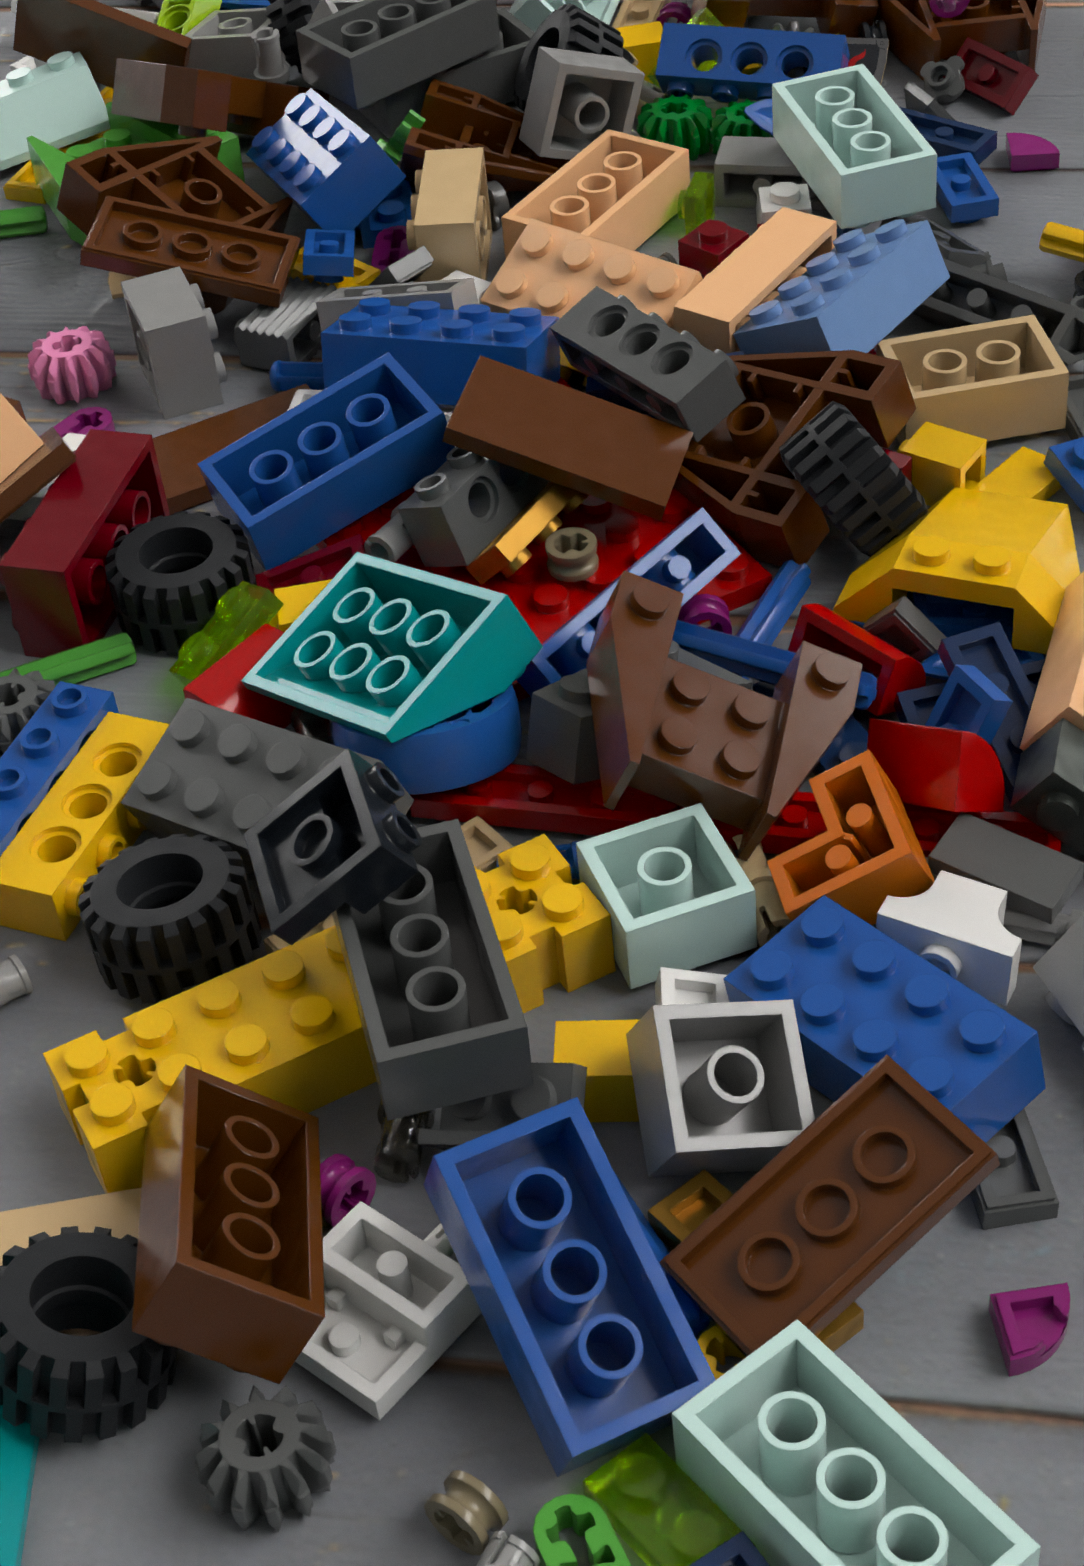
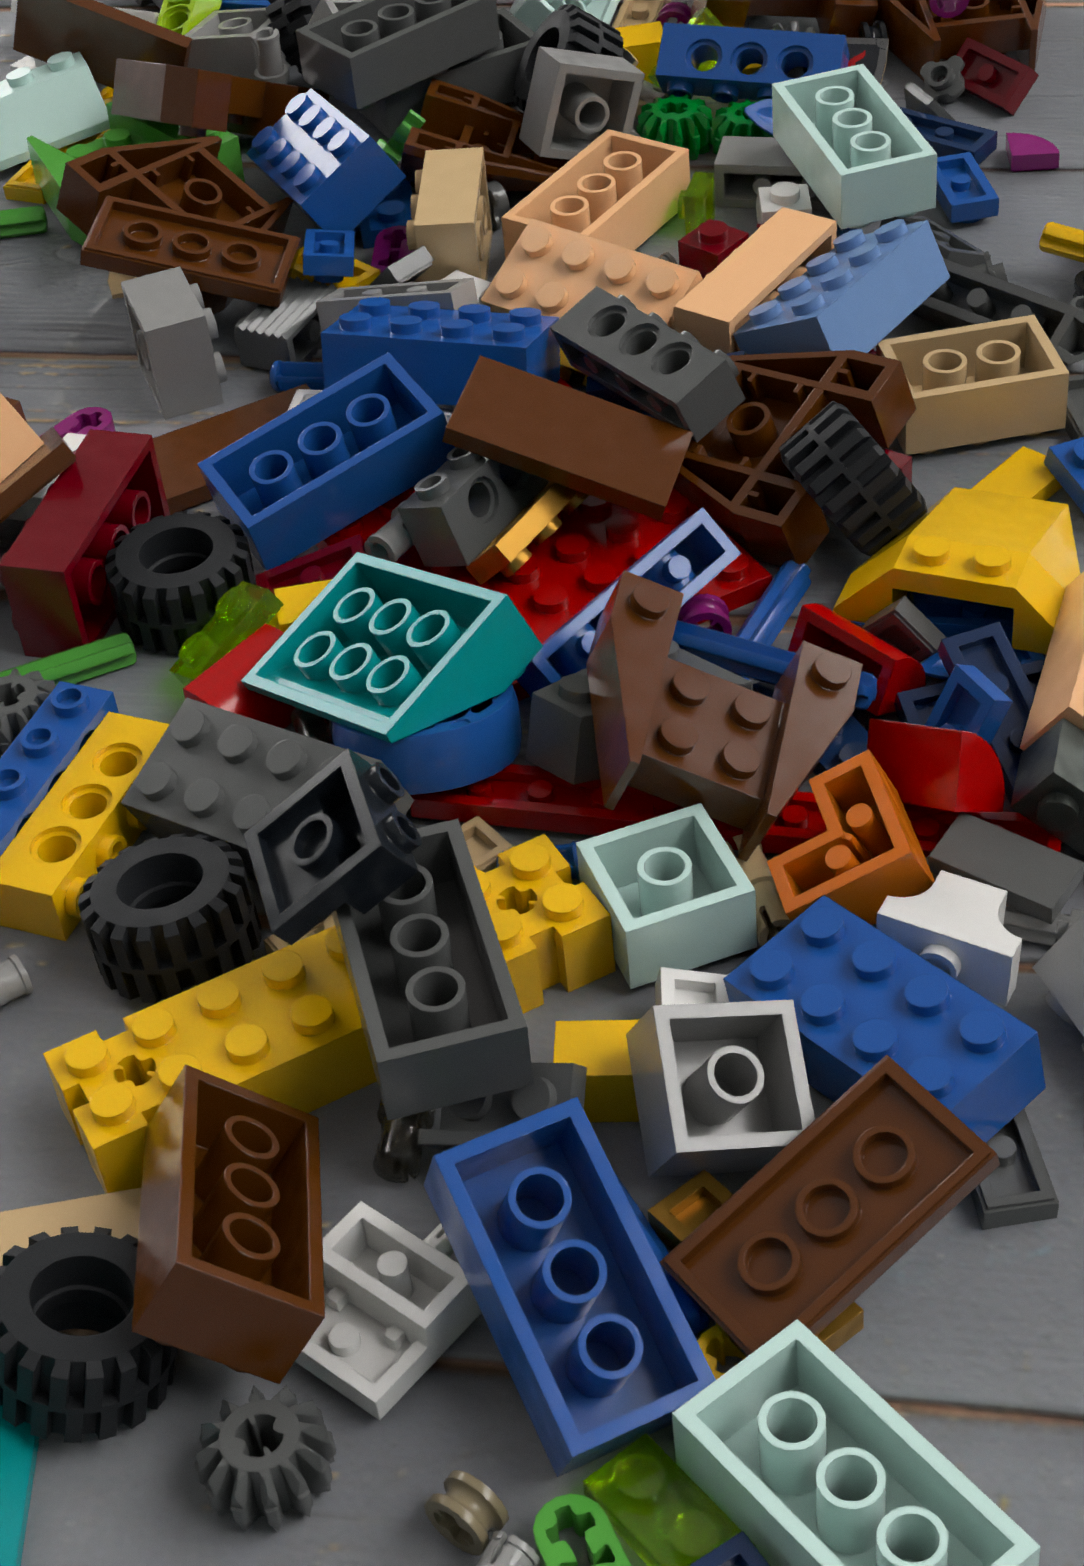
(72, 364): bright pink gear -> none
(344, 1187): magenta bush -> none
(571, 554): dark tan bush -> none
(944, 460): yellow brick -> none
(1030, 1324): magenta tile -> none

